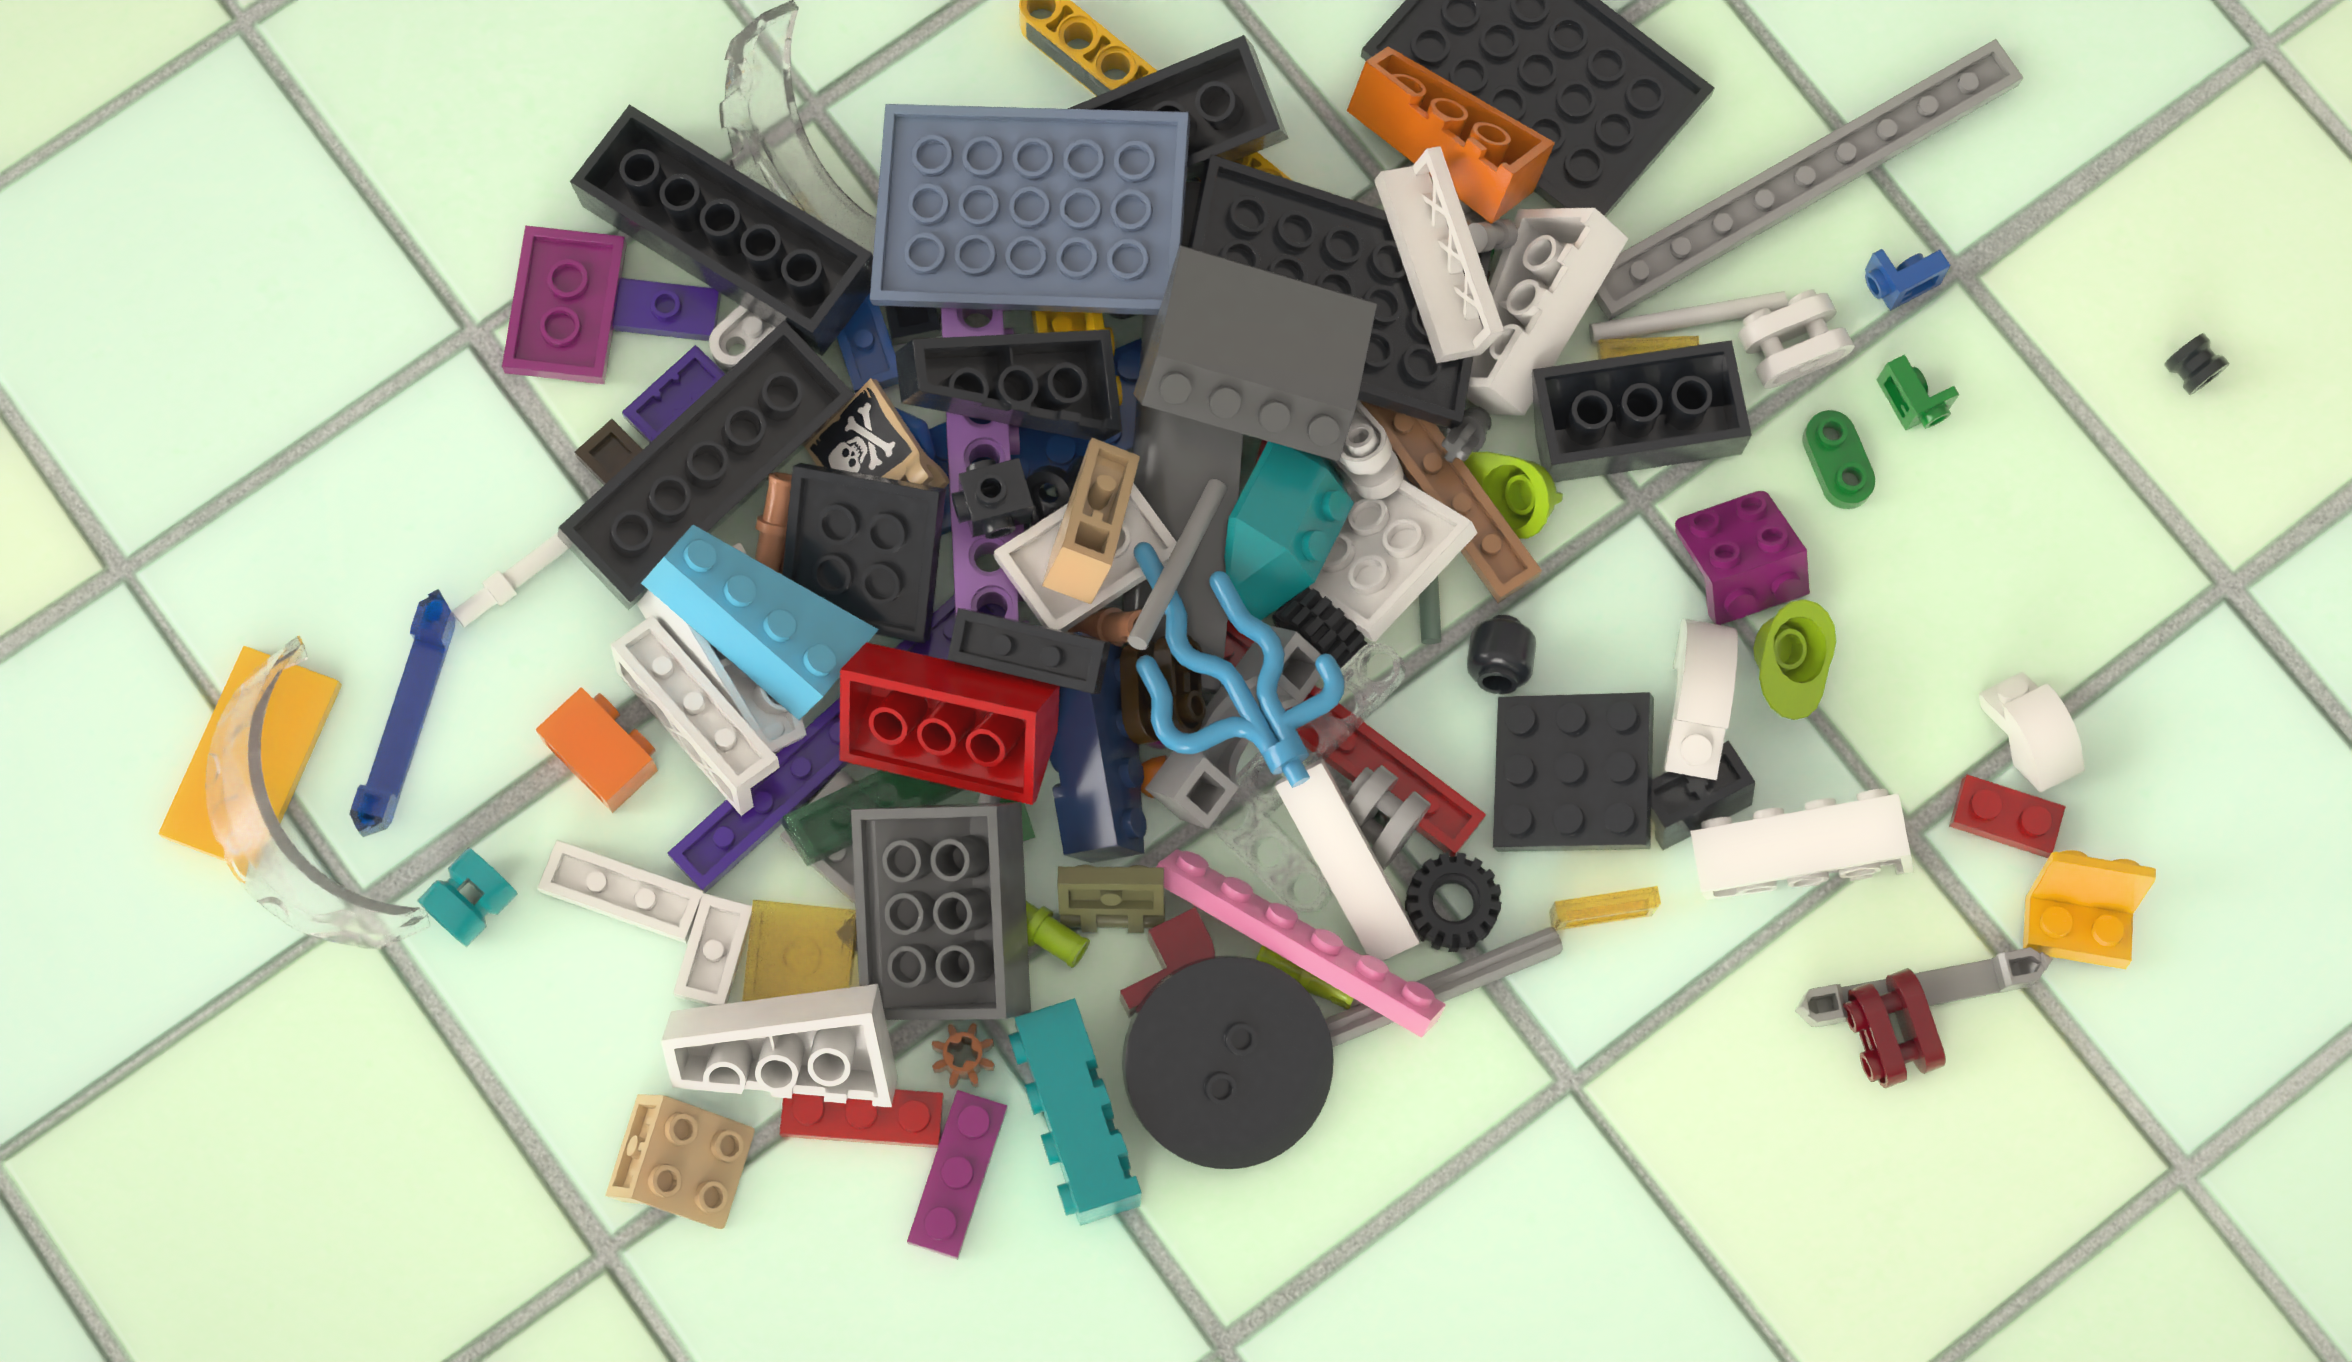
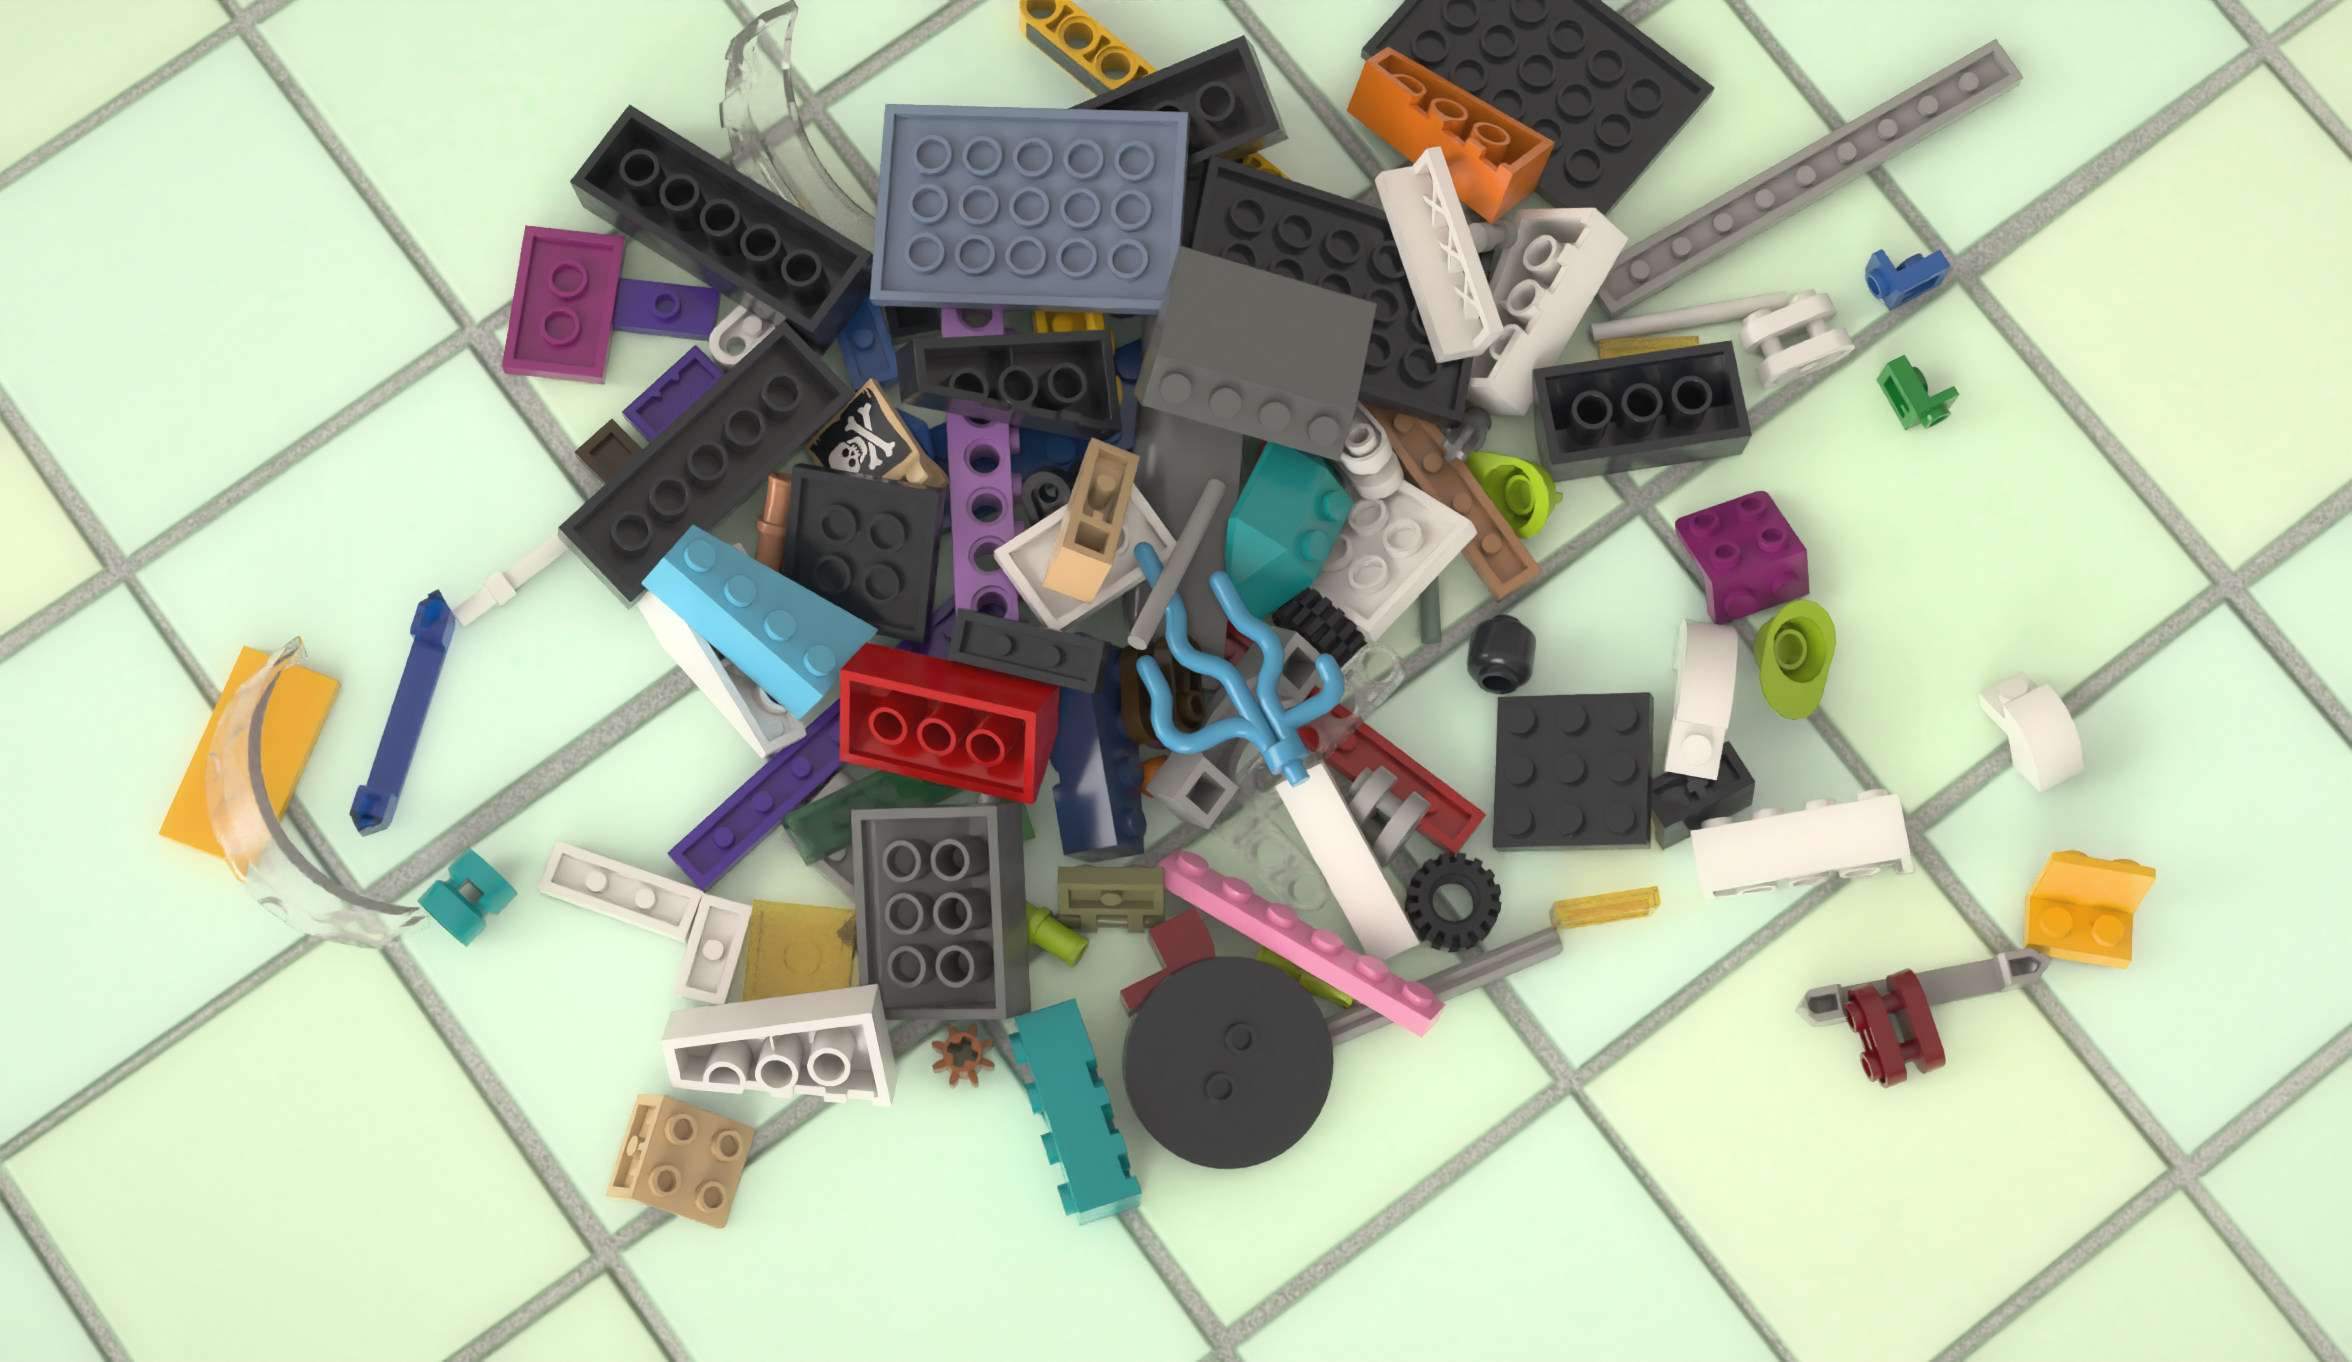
(598, 748): orange brick -> none
(693, 712): white fence -> none
(910, 1121): red plate -> none
(957, 1174): magenta plate -> none
(993, 498): black brick -> none
(1109, 625): nougat pin -> none
(1837, 457): green plate -> none
(2007, 816): red plate -> none
(2196, 364): black wheel -> none

